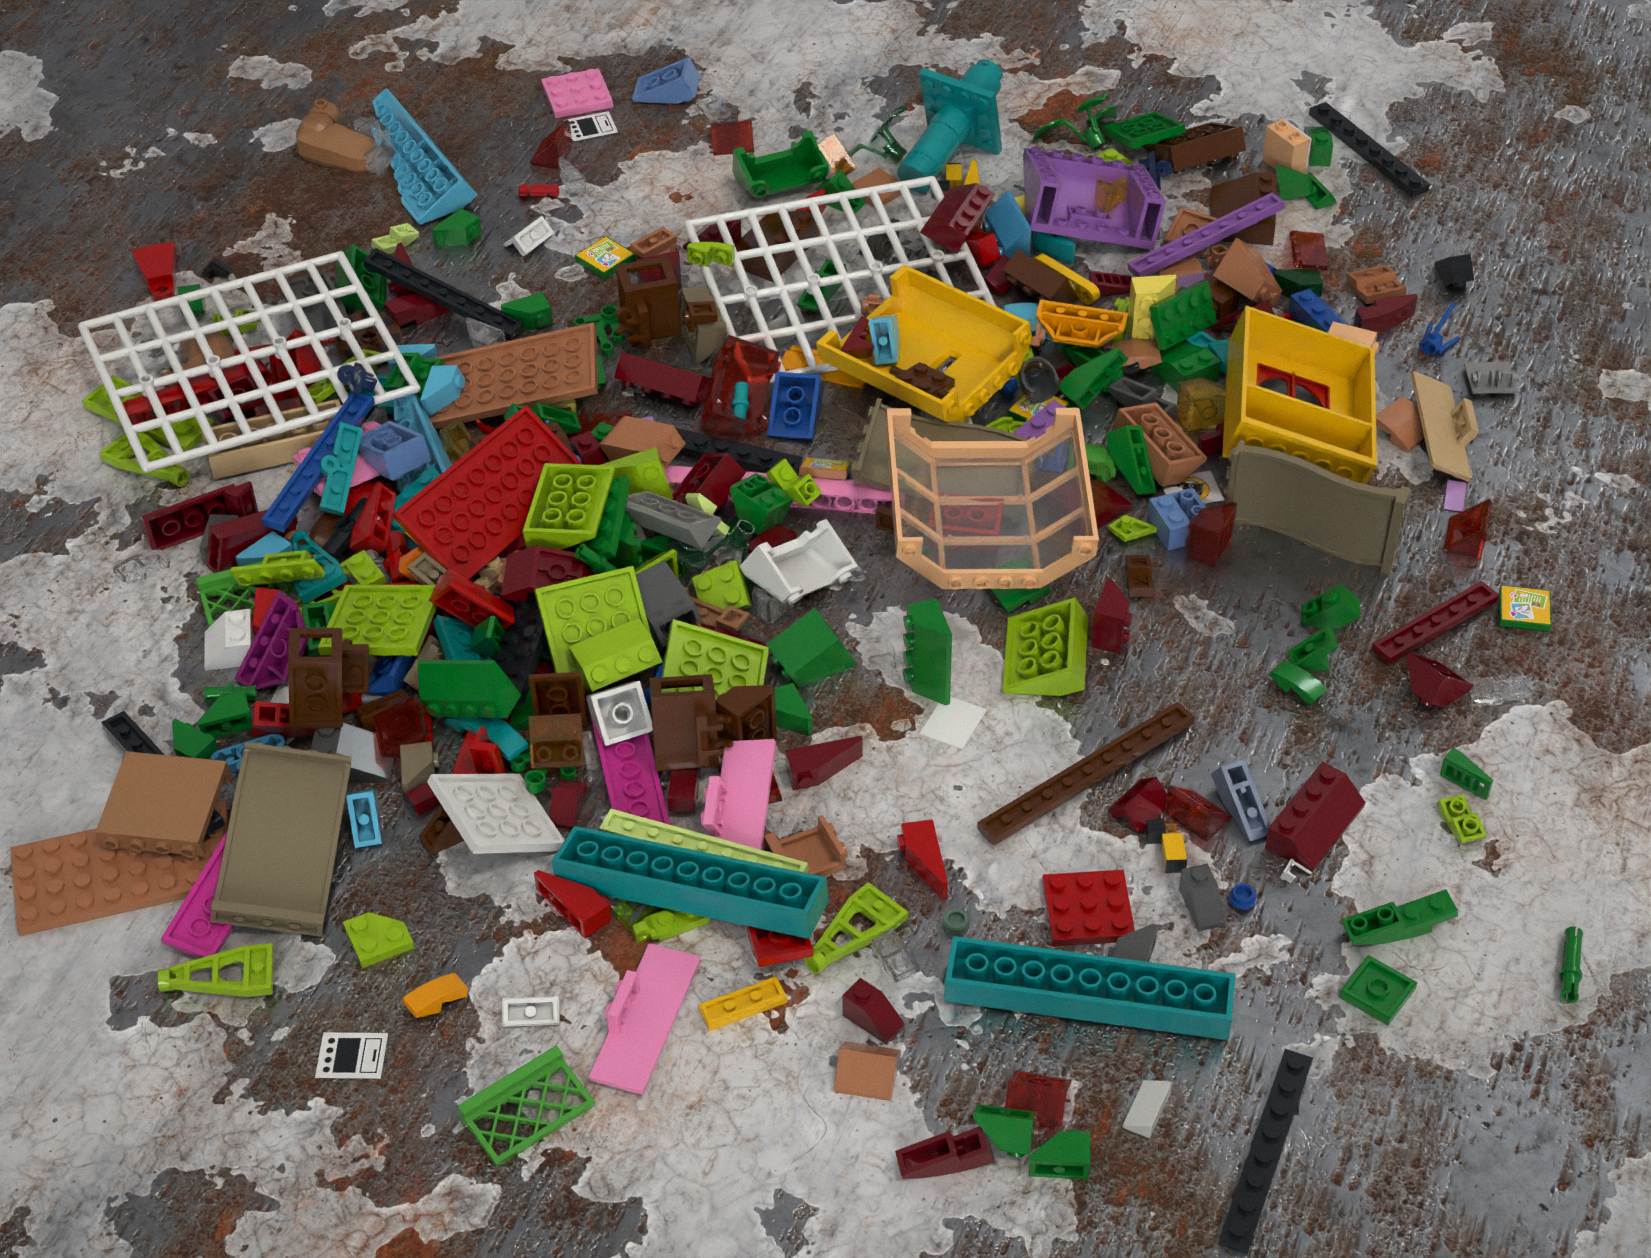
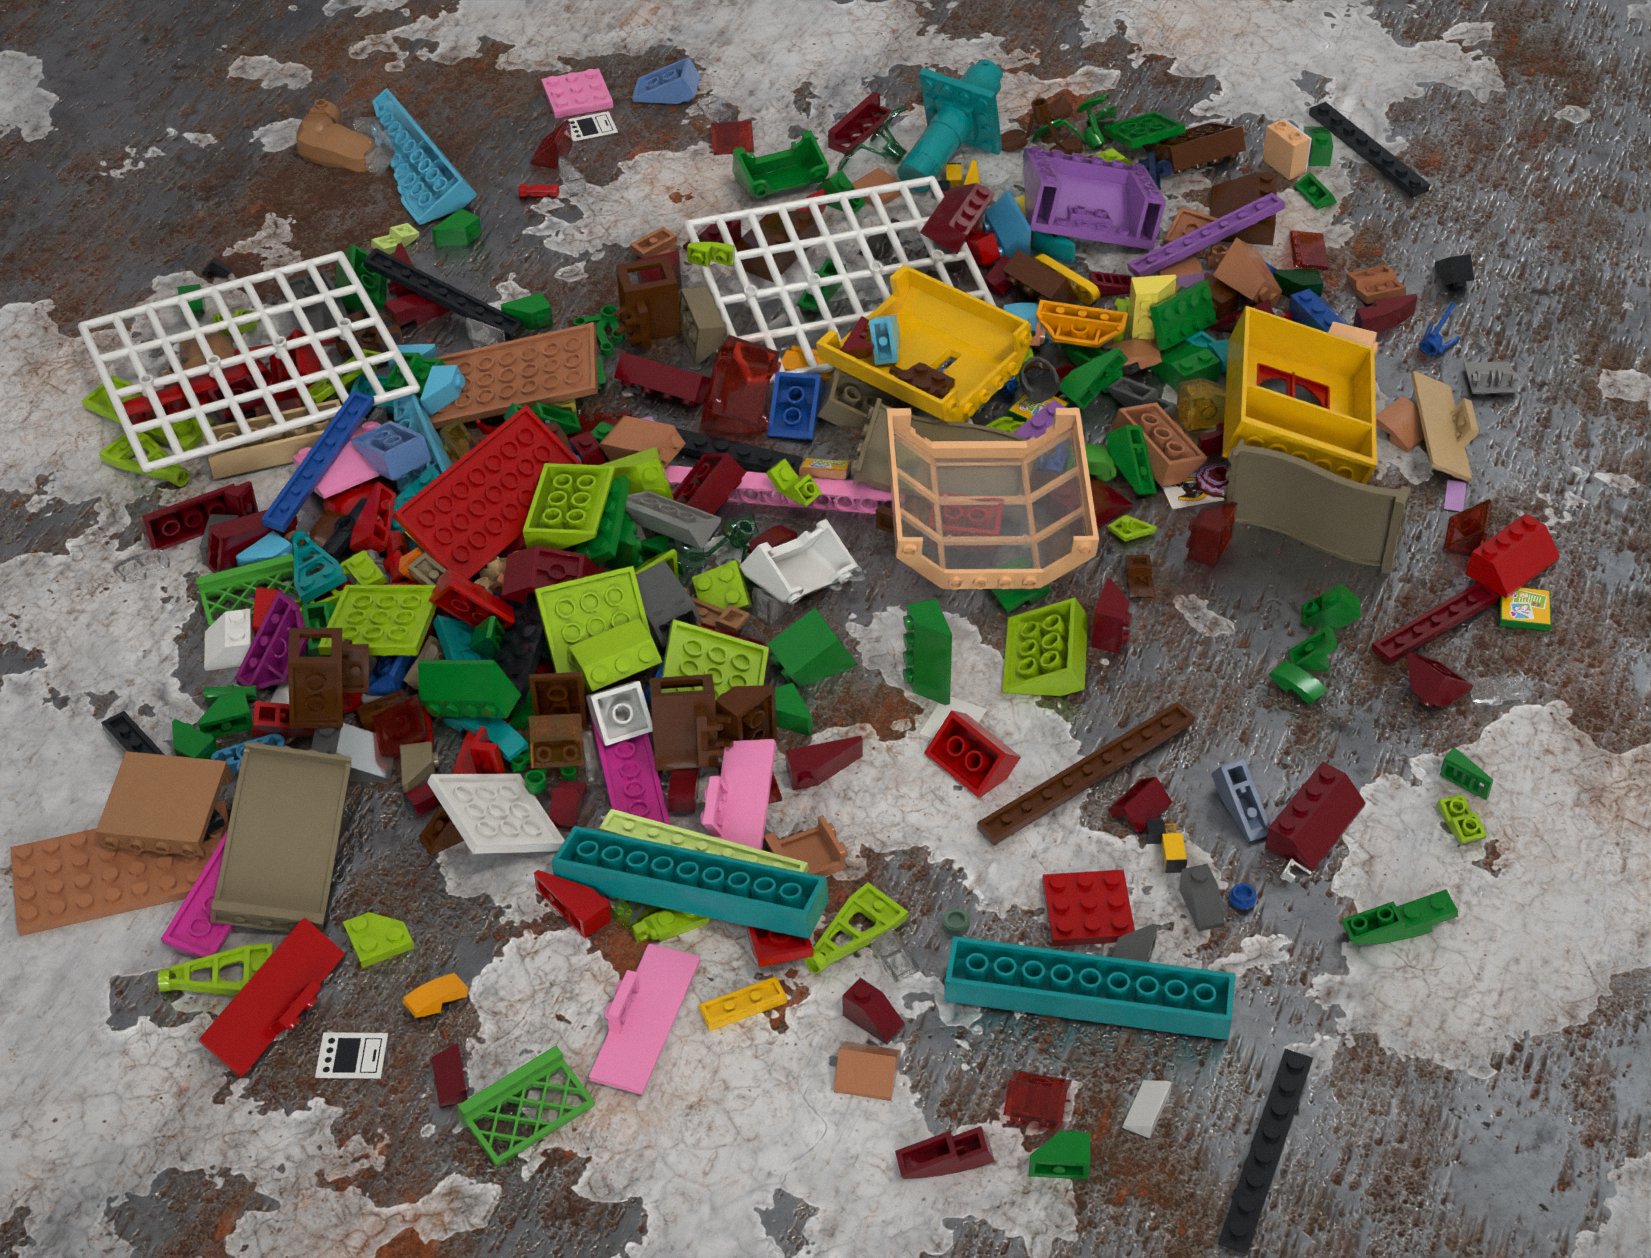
(157, 268): red piece -> none
(272, 998): none -> red bracket
(279, 568): lime bracket -> none
(339, 468): teal hinge -> none
(356, 378): dark blue hips -> none
(364, 818): medium azure slope -> none
(449, 1076): none -> dark red slope
(531, 236): white panel -> none
(531, 1011): white slope -> none
(596, 562): green pin -> none
(604, 256): tile -> none
(699, 313): reddish brown bracket -> none
(699, 502): yellowish green slope -> none
(740, 403): teal pin -> none
(760, 502): green slope -> none
(836, 154): clear orange slope -> none
(848, 400): none -> dark tan slope
(853, 124): none -> dark red fence
(869, 304): nougat gear -> none
(923, 854): red slope -> none
(971, 753): none -> red slope
(1007, 1128): green slope -> none
(1042, 113): none -> reddish brown plant
(1111, 194): clear yellow slope -> none
(1172, 516): medium blue slope -> none
(1195, 812): clear red slope -> none
(1212, 479): none -> dish
(1293, 183): green slope -> none
(1378, 989): green tile -> none
(1513, 556): none -> red slope
(1570, 972): green pin -> none

